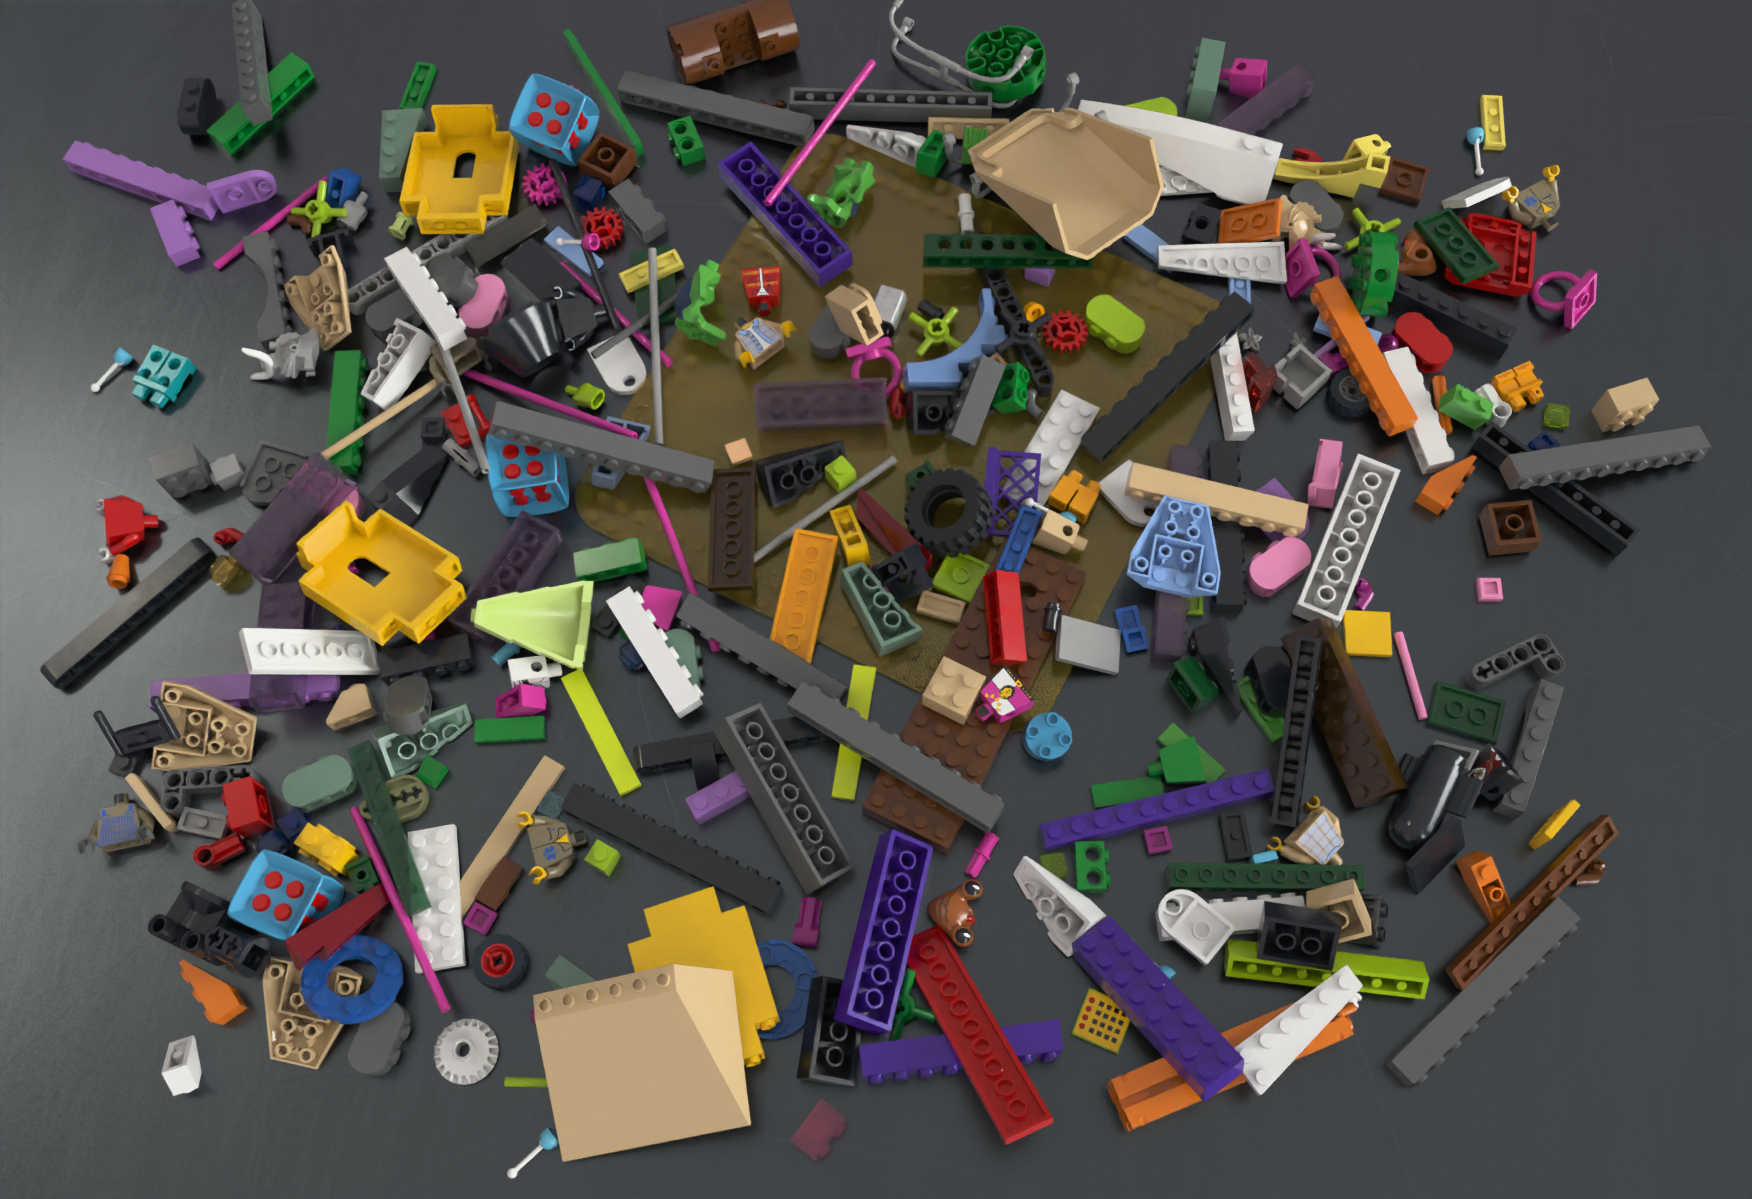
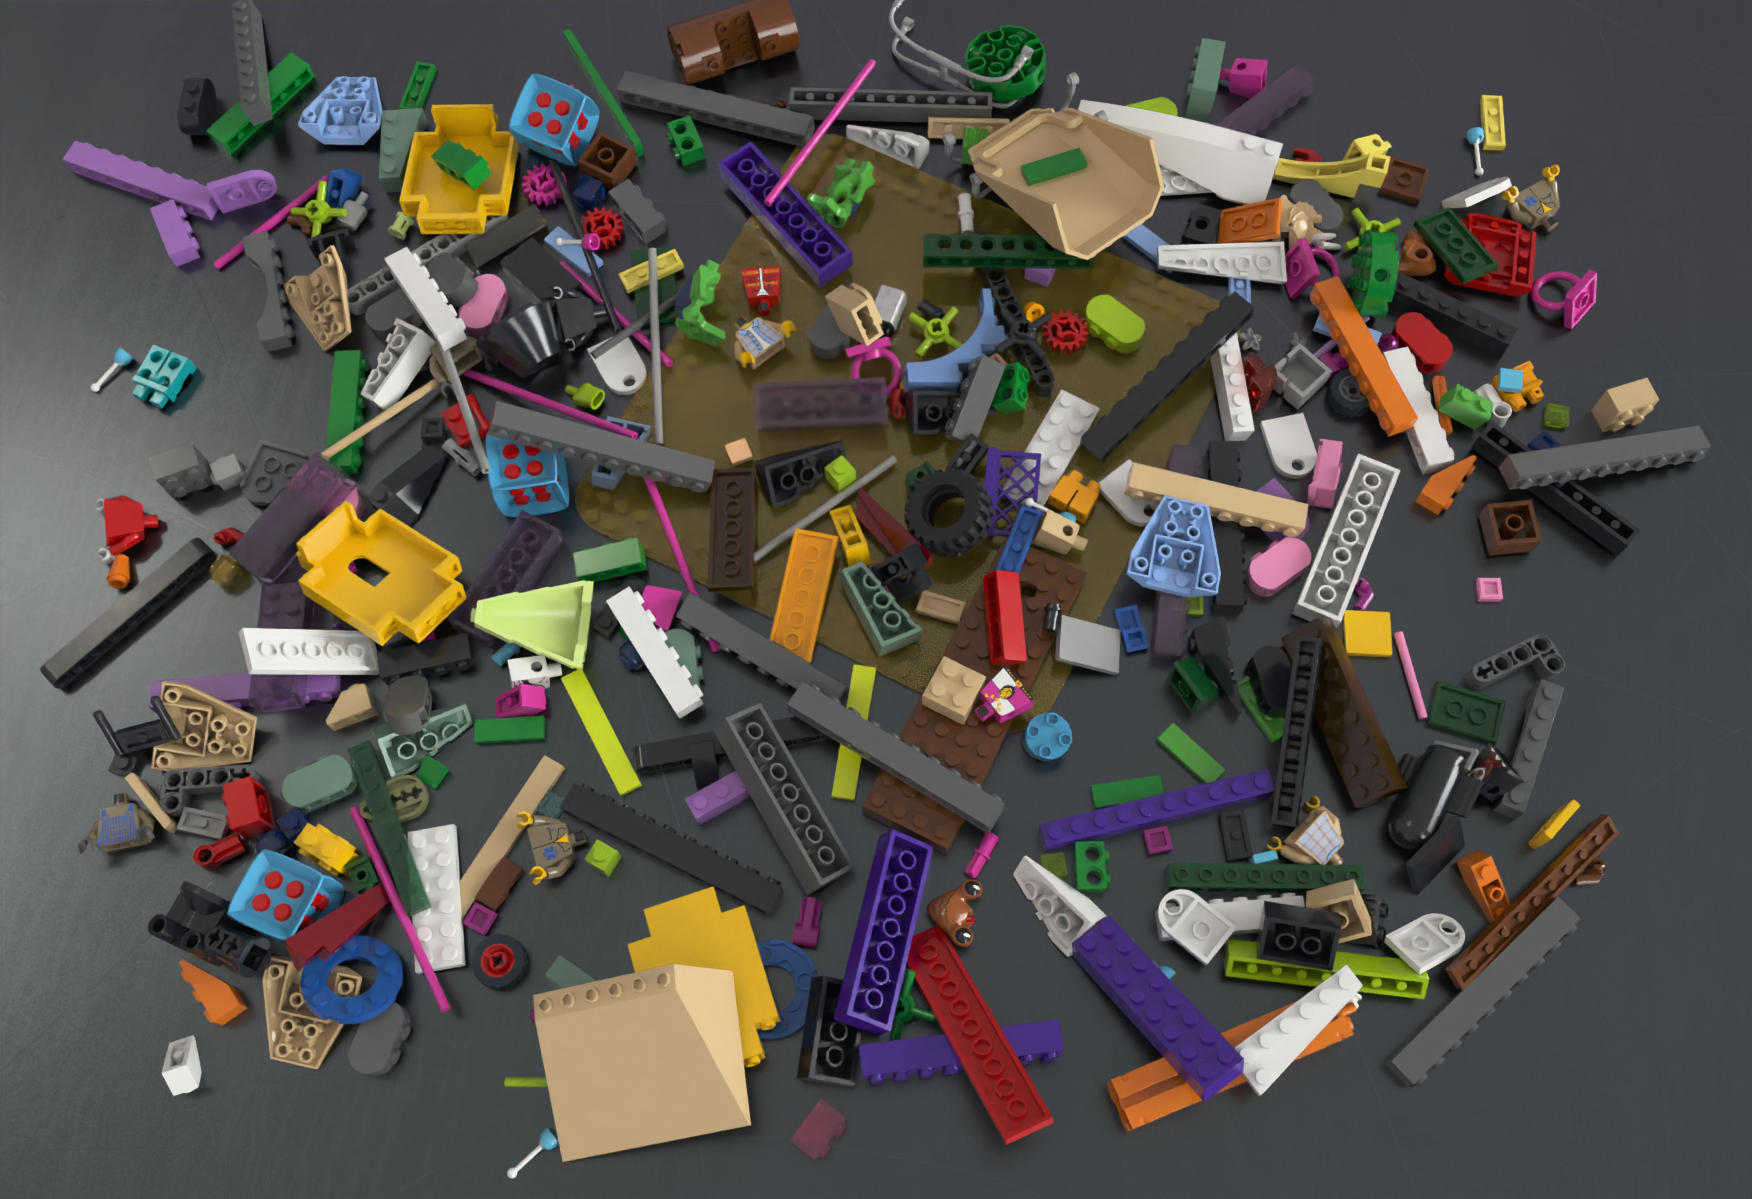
(291, 355): light grey helmet -> none
(344, 112): none -> light blue wedge
(462, 164): none -> green brick
(477, 1062): white gear -> none
(931, 155): green brick -> none
(960, 576): lime tile -> none
(969, 455): none -> black slope
(1031, 407): dark grey arm -> none
(1054, 166): none -> green tile
(1101, 1022): yellow tile -> none
(1179, 763): green torso -> none
(1289, 443): none -> white tile
(1425, 943): none -> white tile
(1510, 380): none -> medium azure tile

